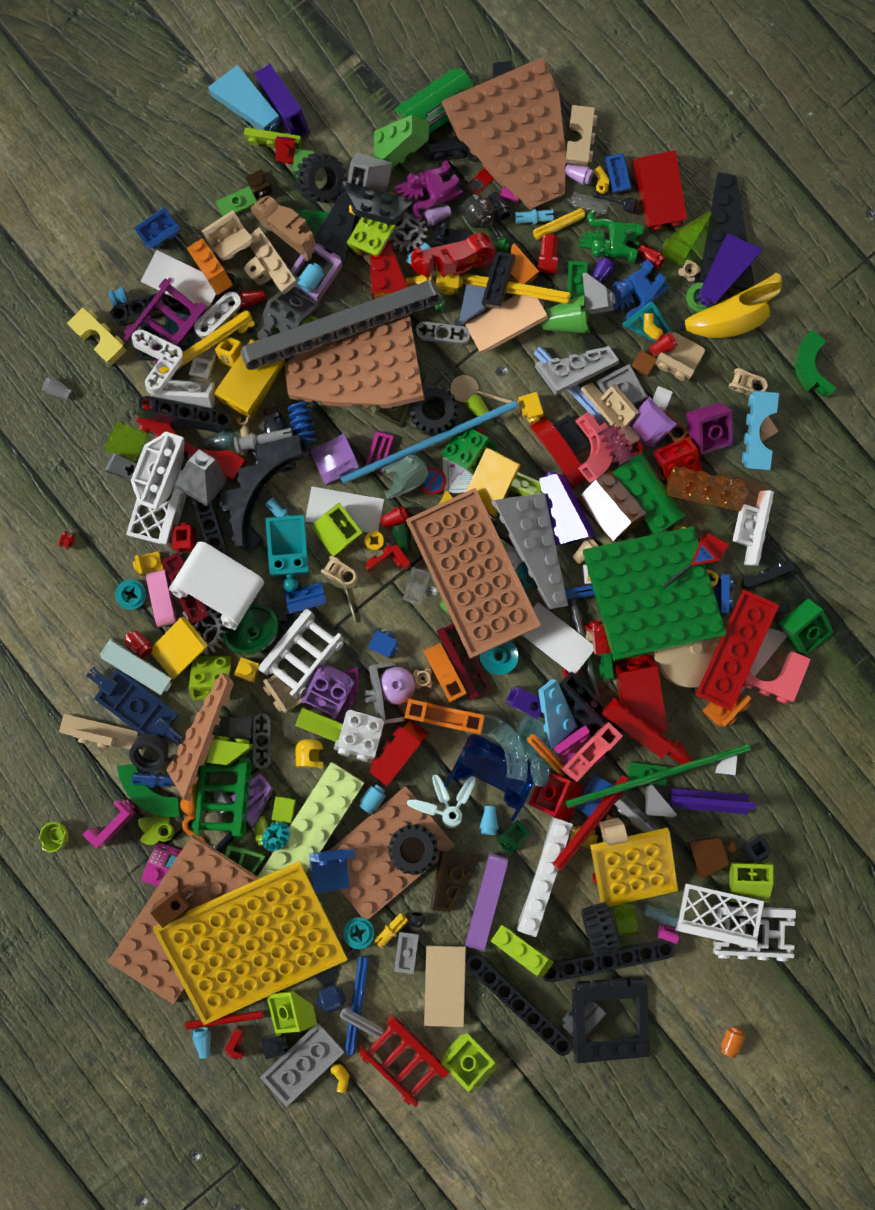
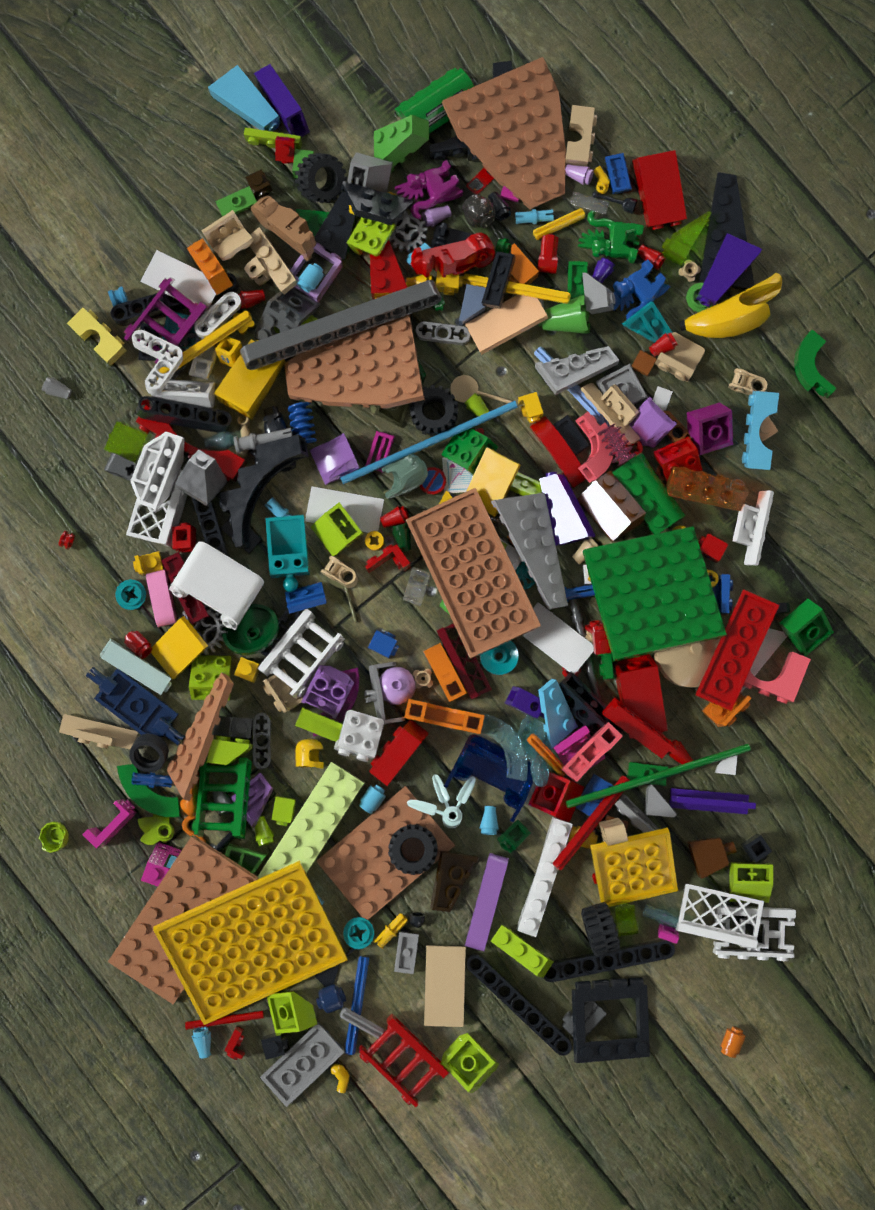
(157, 228): blue bracket -> none
(167, 910): reddish brown torso -> none
(283, 834): teal gear -> none
(330, 869): blue bracket -> none
(651, 329): yellow arm -> none
(702, 556): piece -> none
(767, 575): black hinge -> none

